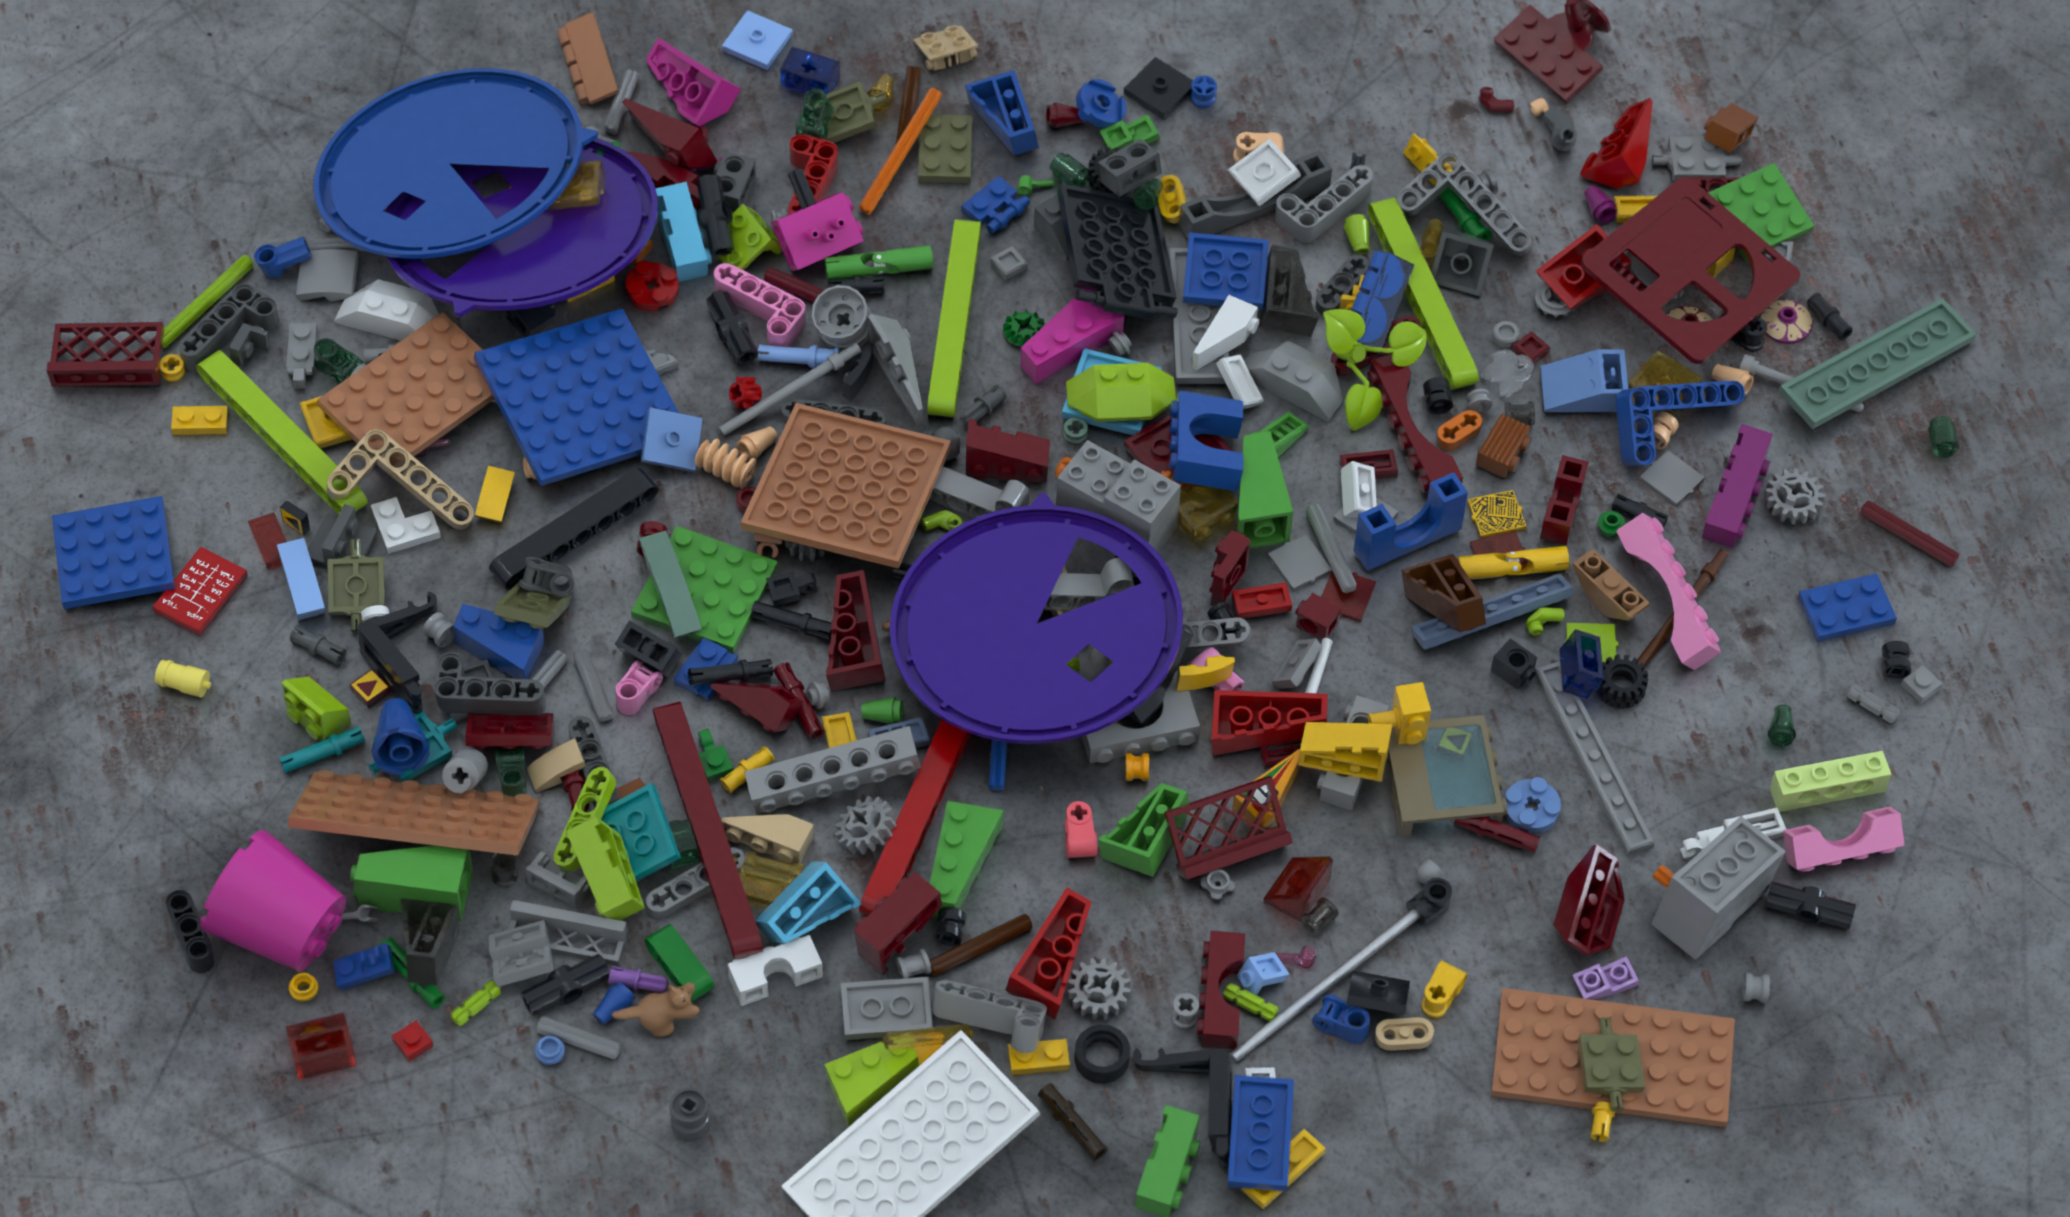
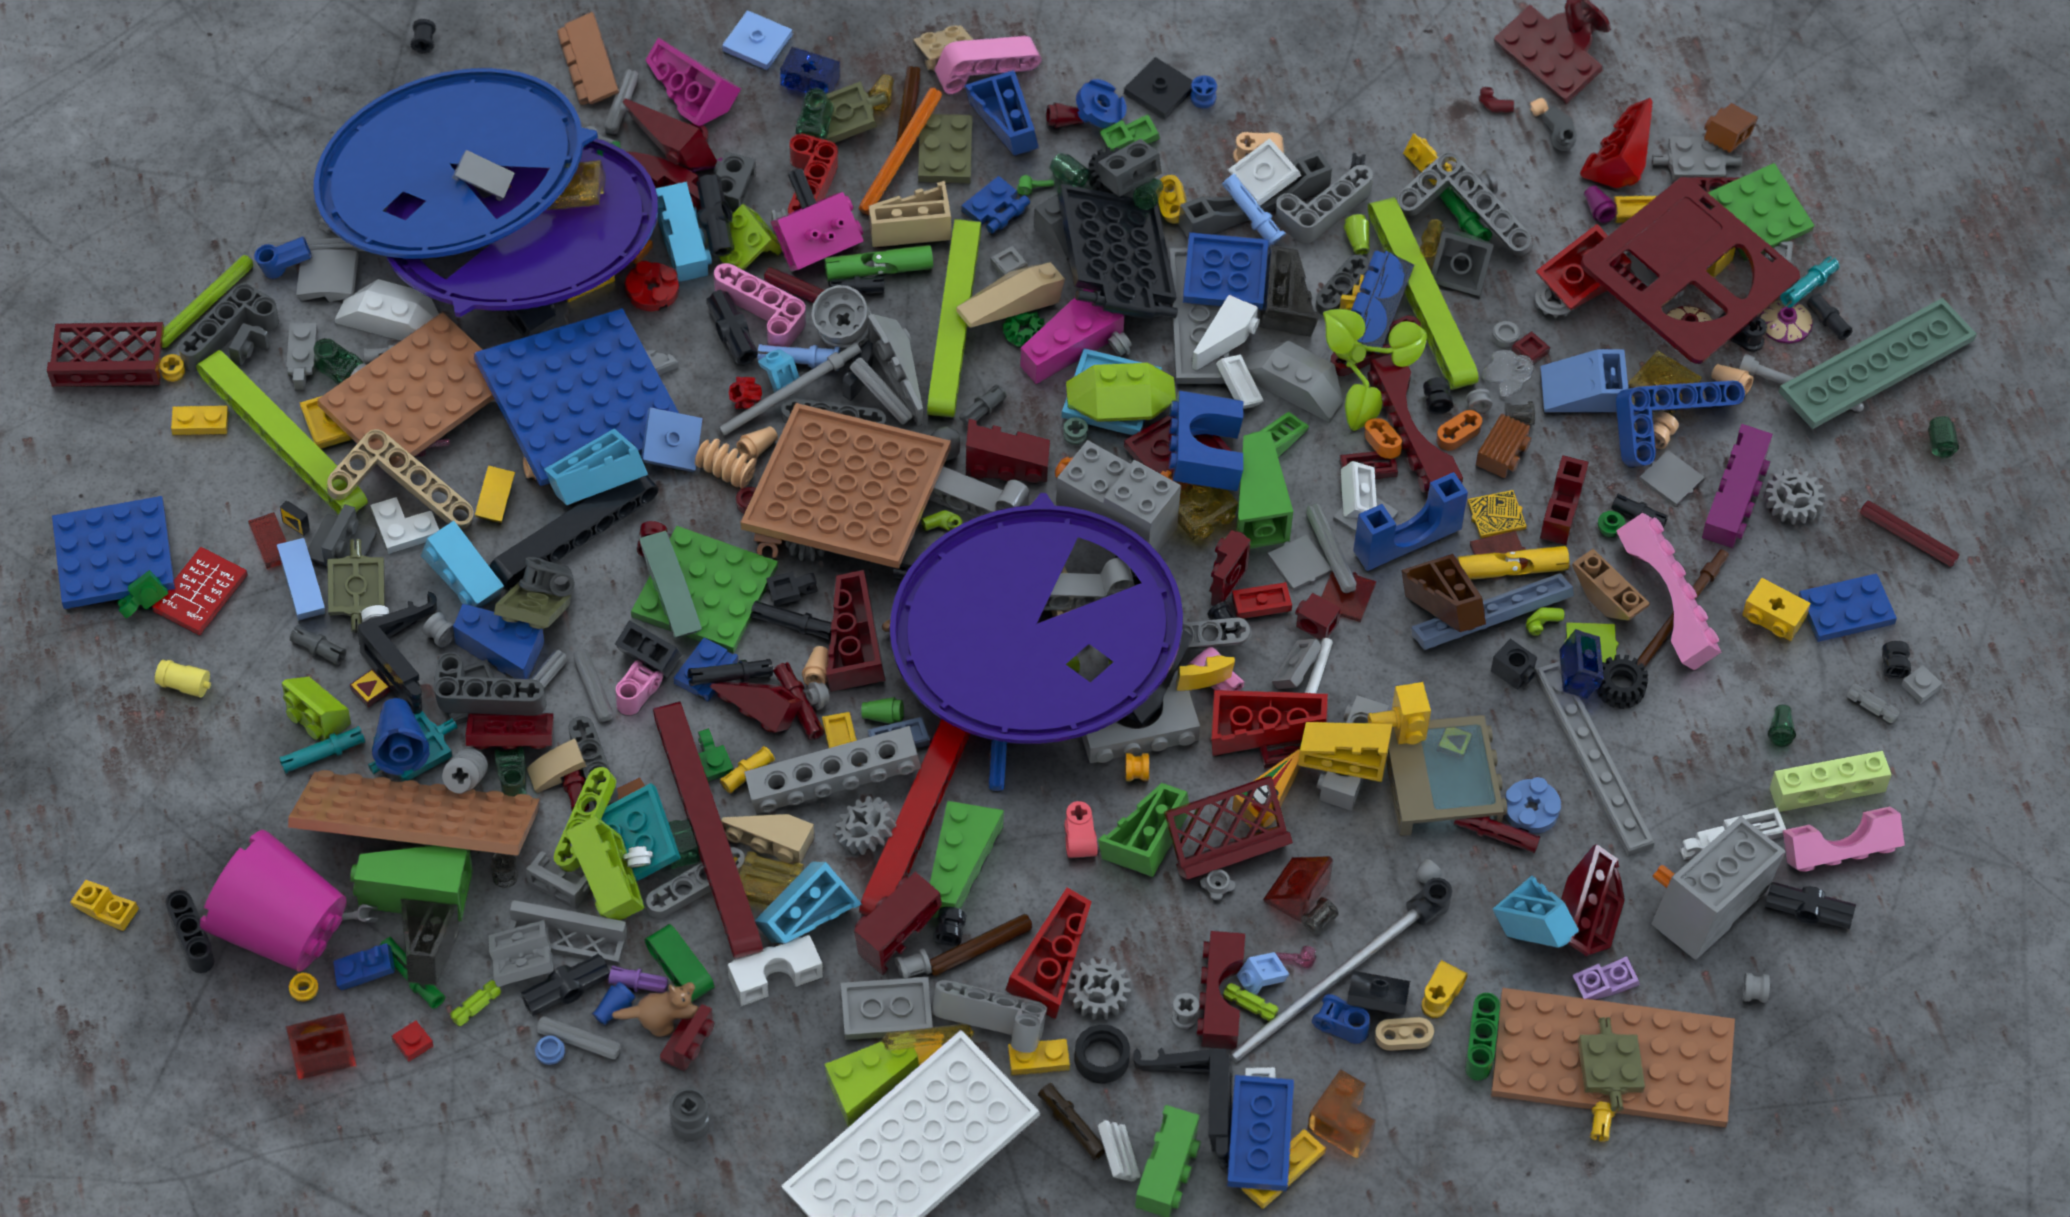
(104, 906): none -> yellow slope
(144, 592): none -> green plate
(423, 35): none -> black bush
(461, 566): none -> medium azure wedge
(483, 174): none -> light grey hinge
(596, 468): none -> medium azure wedge
(638, 857): none -> white plate
(687, 1038): none -> dark red bracket
(780, 368): none -> medium azure bracket
(816, 666): none -> light nougat cone
(881, 391): none -> light grey axle
(911, 219): none -> tan wedge
(983, 57): none -> bright pink beam
(1014, 294): none -> tan wedge
(1119, 1151): none -> white tile
(1260, 220): none -> light blue pin
(1337, 1116): none -> clear orange brick
(1383, 438): none -> orange beam
(1481, 1048): none -> green beam
(1535, 915): none -> medium azure wedge
(1776, 609): none -> yellow brick
(1816, 277): none -> teal pin

